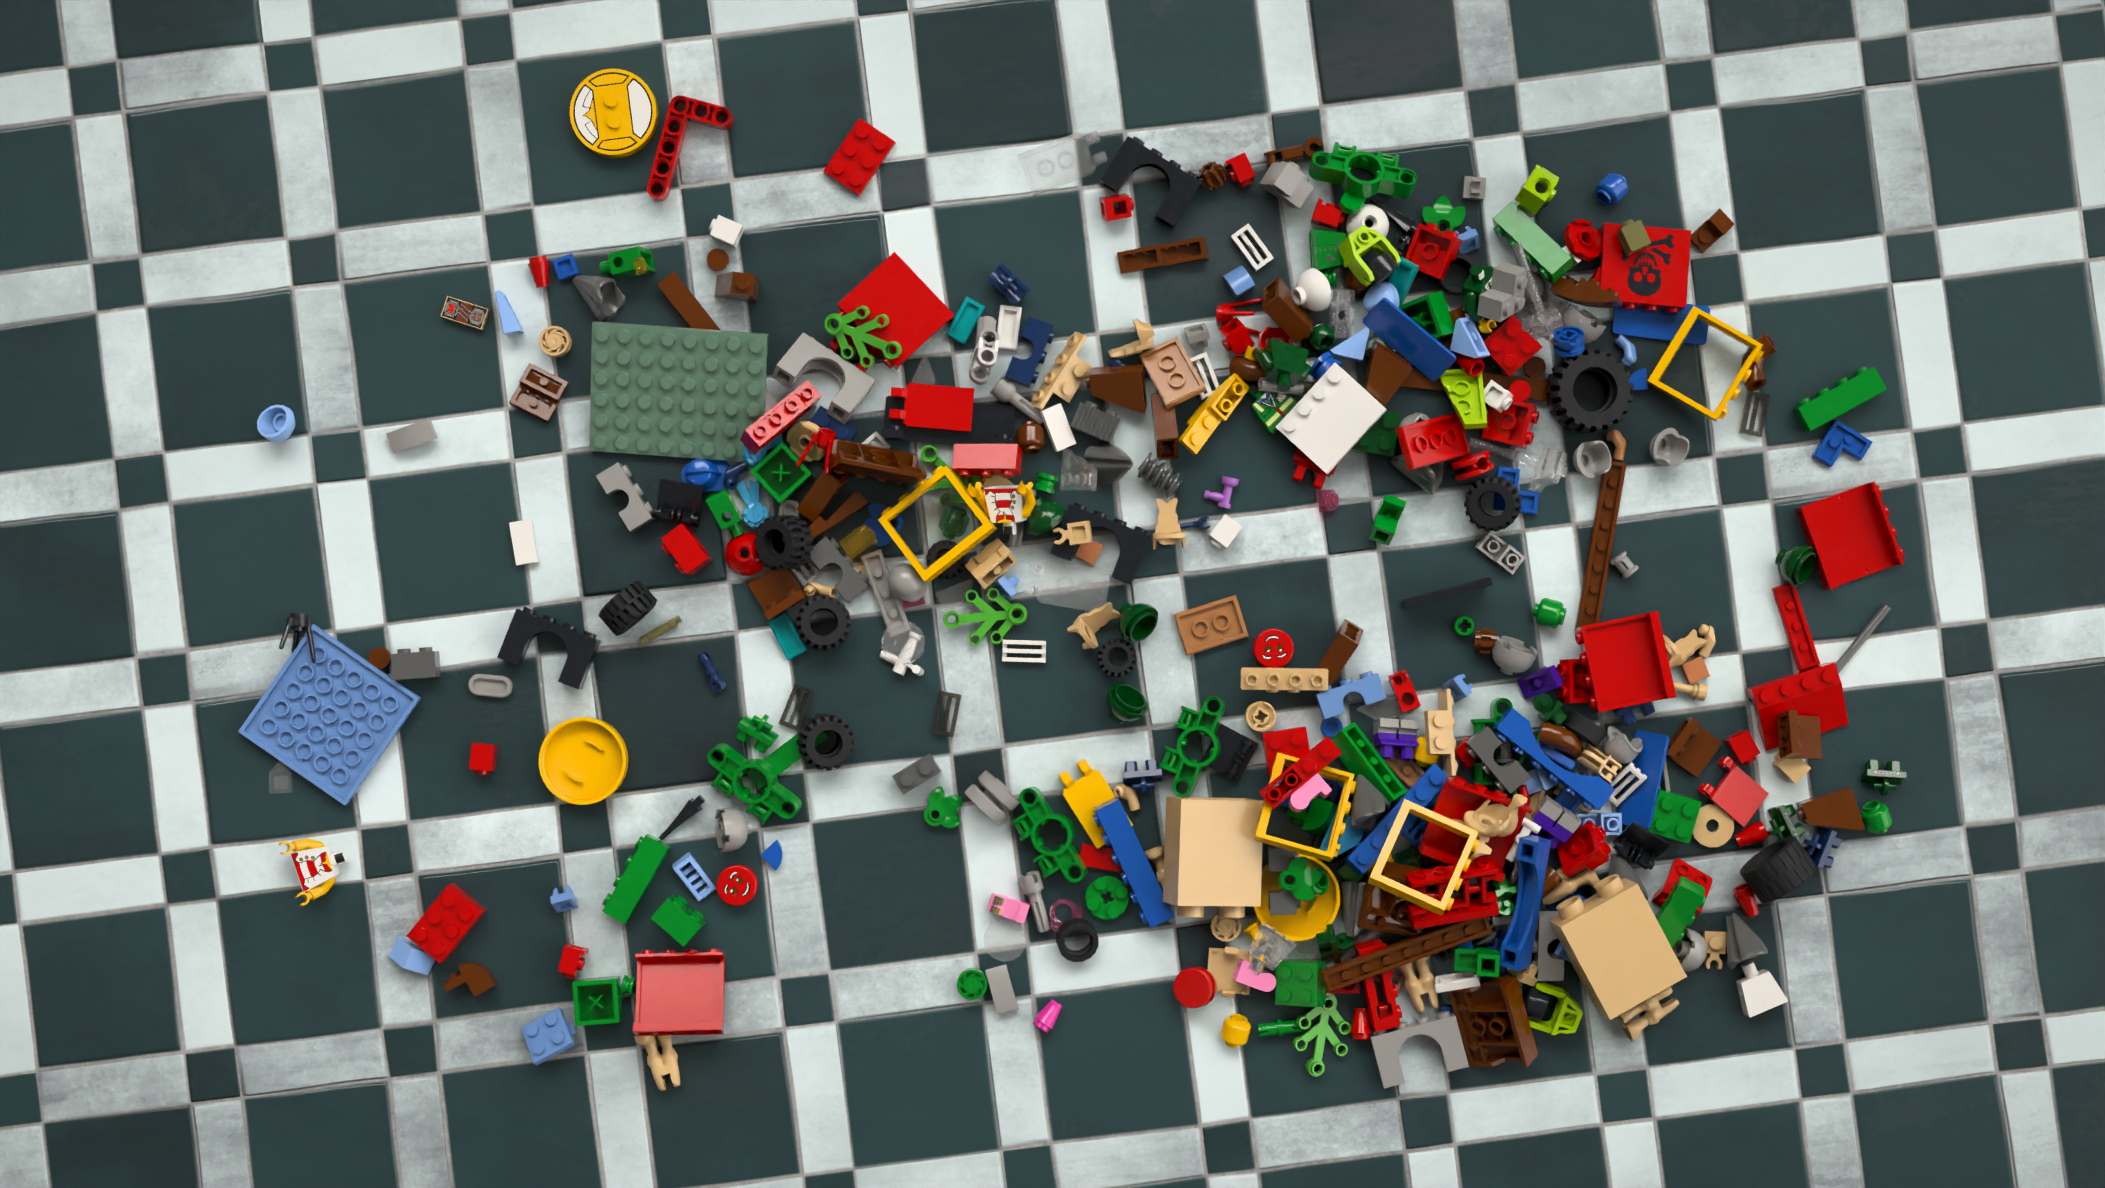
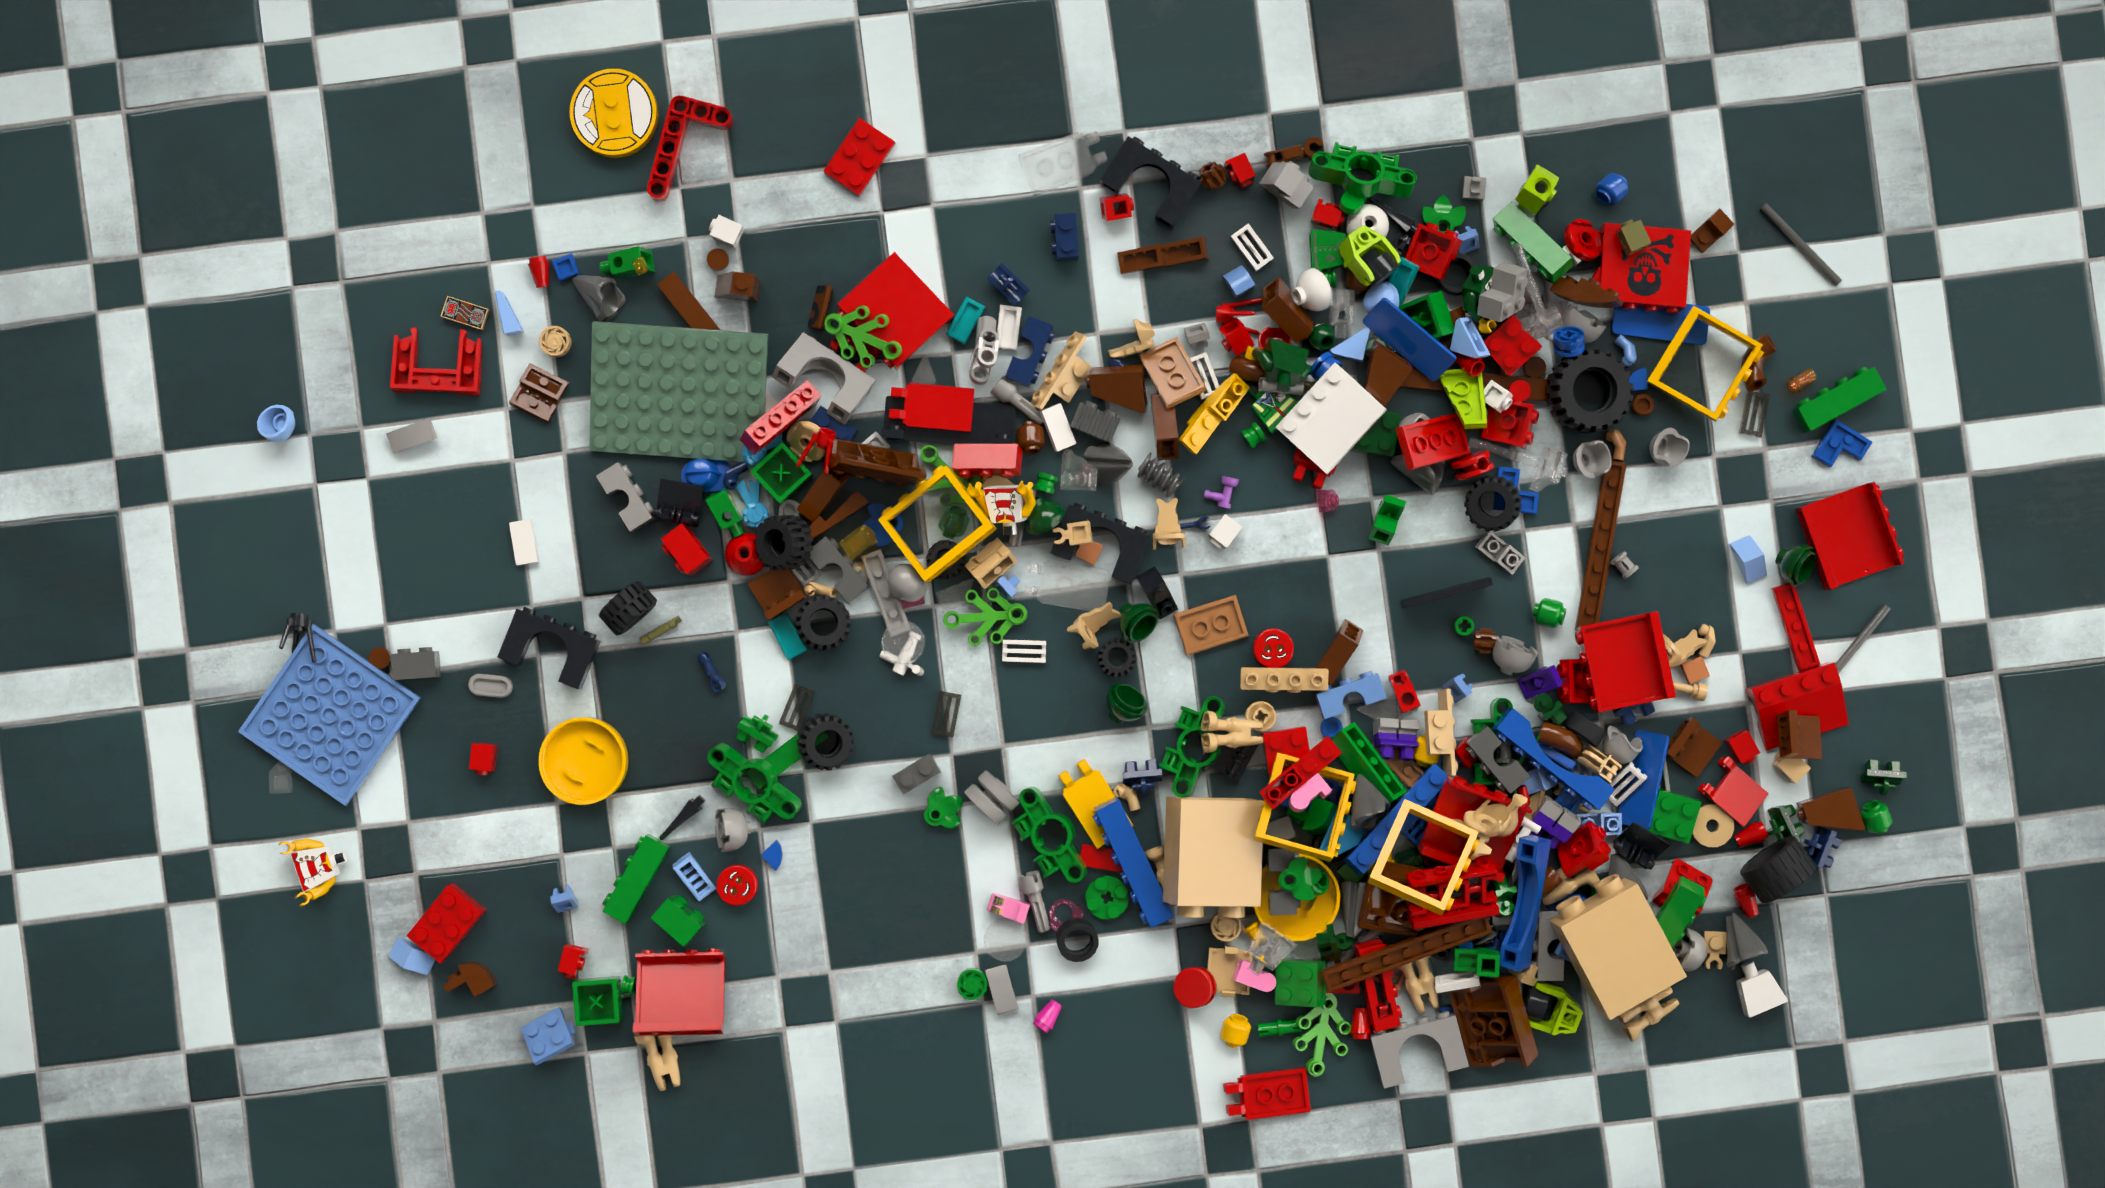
(409, 378): none -> red wedge
(820, 307): none -> reddish brown slope
(1066, 237): none -> dark blue brick
(1157, 592): none -> black slope
(1238, 730): none -> tan piece
(1253, 435): none -> green wheel
(1270, 1094): none -> red tile
(1280, 827): none -> dark grey brick
(1642, 405): none -> reddish brown tile
(1749, 558): none -> light blue slope
(1800, 243): none -> dark grey piece
(1800, 381): none -> clear orange pin

